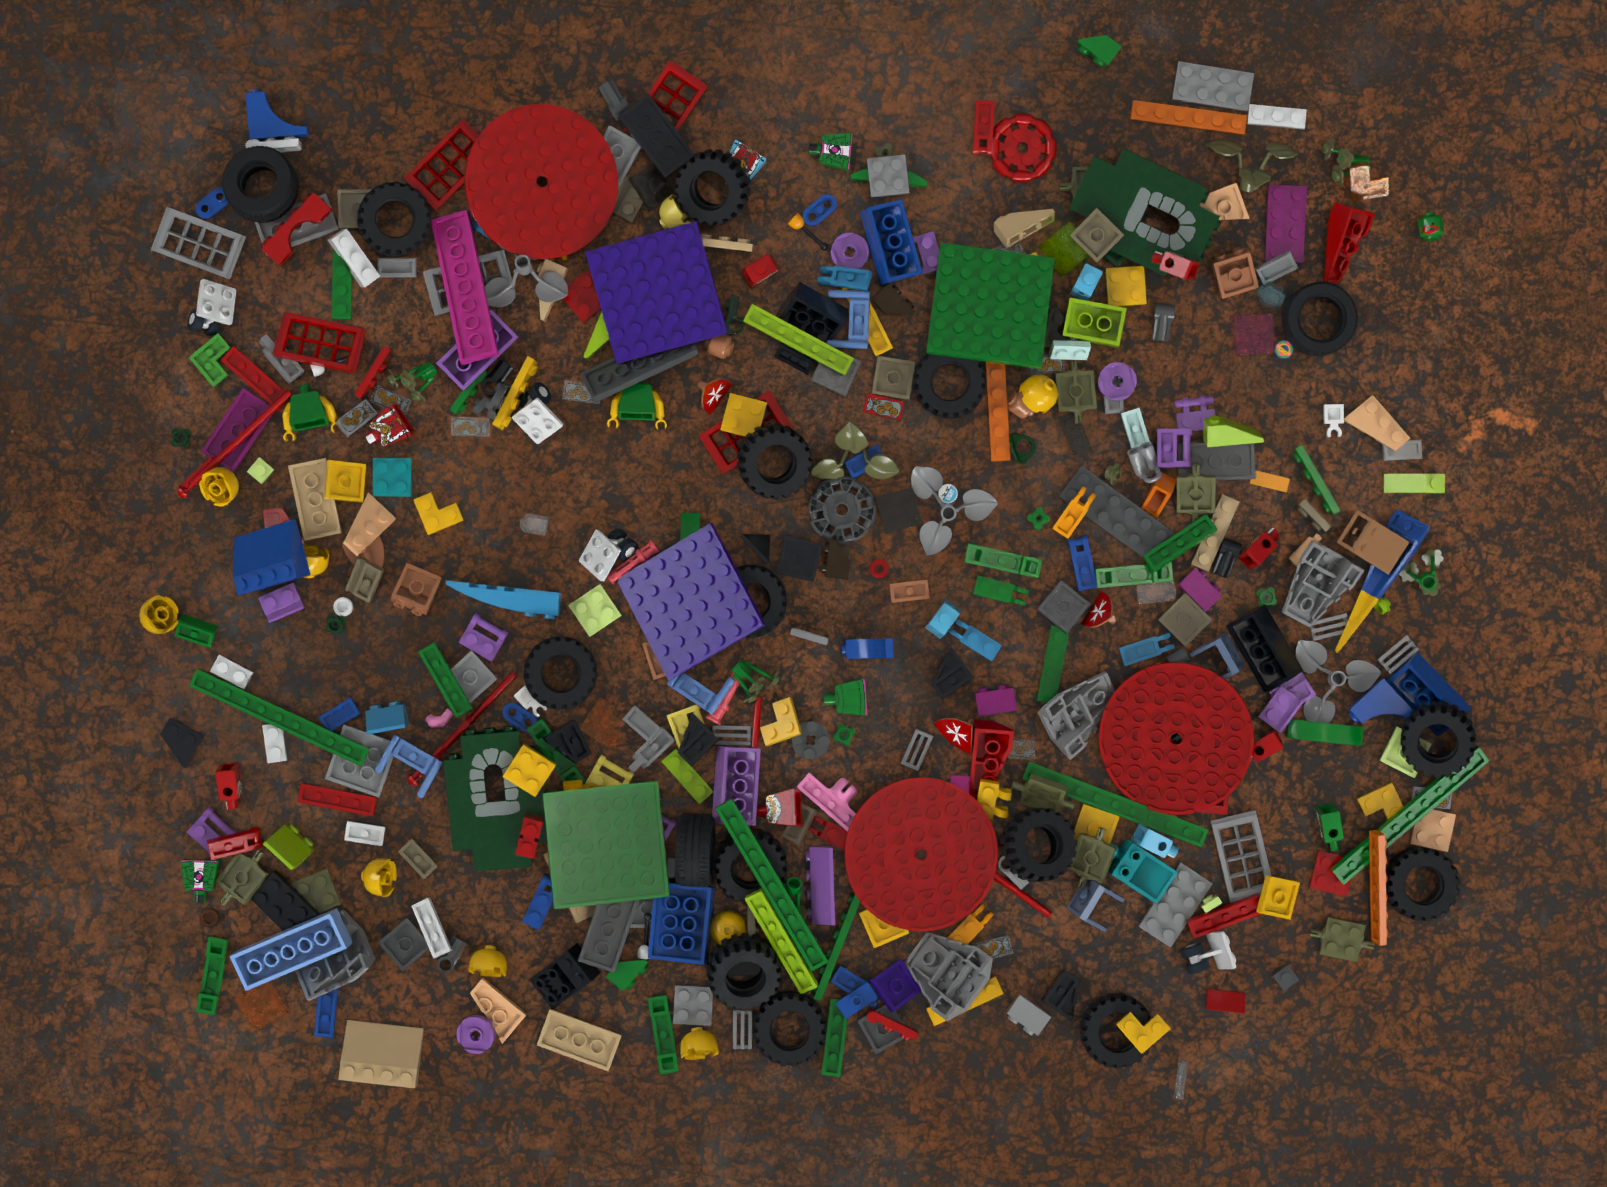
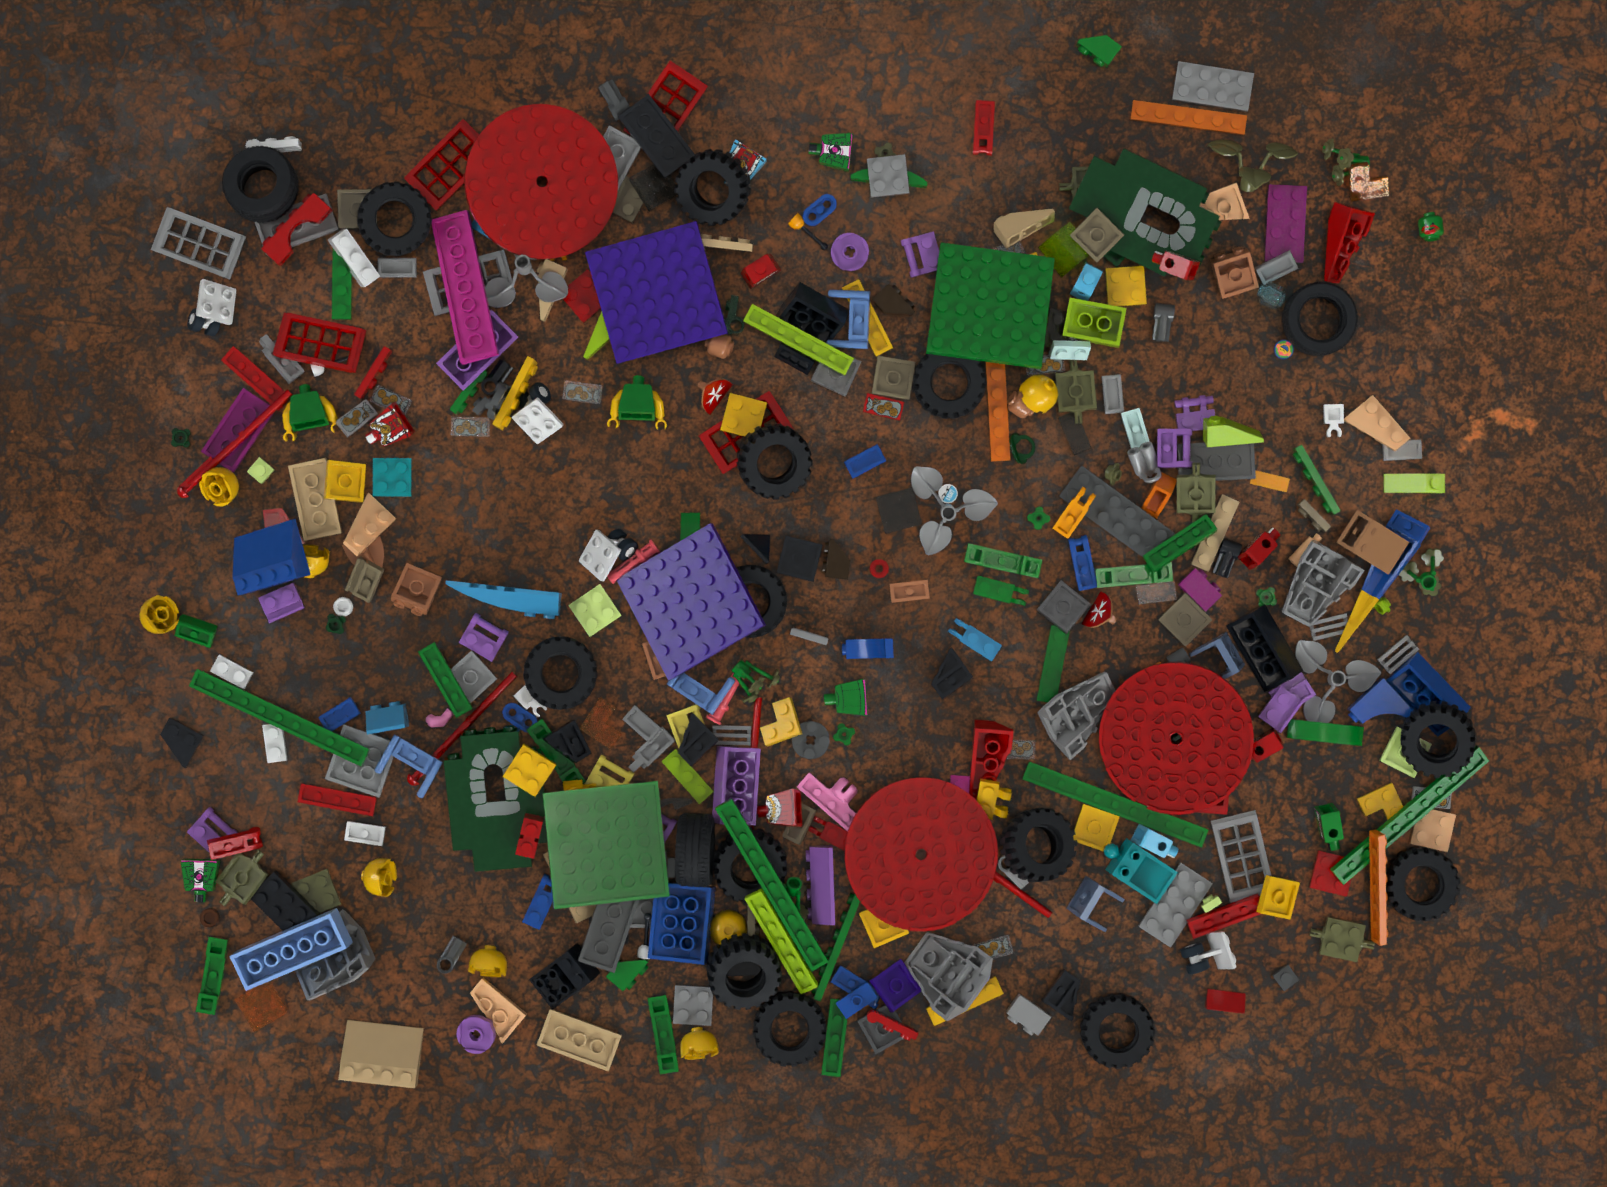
(206, 359): bright green plate -> none
(213, 204): blue plate -> none
(229, 776): red torso -> none
(264, 122): blue arch -> none
(290, 846): lime slope -> none
(326, 1014): blue tile -> none
(404, 944): dark grey plate -> none
(418, 858): dark tan plate -> none
(424, 372): plant -> none
(431, 928): white plate -> none
(436, 519): yellow plate -> none
(534, 524): clear brick -> none
(613, 377): dark grey plate -> none
(671, 214): light yellow cylinder -> none
(742, 1045): light grey tile -> none
(842, 521): dark grey plate -> none
(845, 277): dark azure hinge -> none
(853, 439): olive plant -> none
(891, 242): blue slope -> none
(910, 764): light grey tile -> none
(943, 619): medium azure torso -> none
(957, 732): red shield -> none
(970, 926): light orange hinge -> none
(995, 701): magenta brick -> none
(1025, 136): red plate -> none
(1043, 793): olive plate -> none
(1092, 858): olive plate -> none
(1123, 372): medium lavender plate -> none
(1143, 1035): yellow plate -> none
(1144, 649): dark azure hinge -> none
(1181, 1079): clear tile -> none
(1253, 334): clear pink plate -> none
(1276, 116): white plate -> none

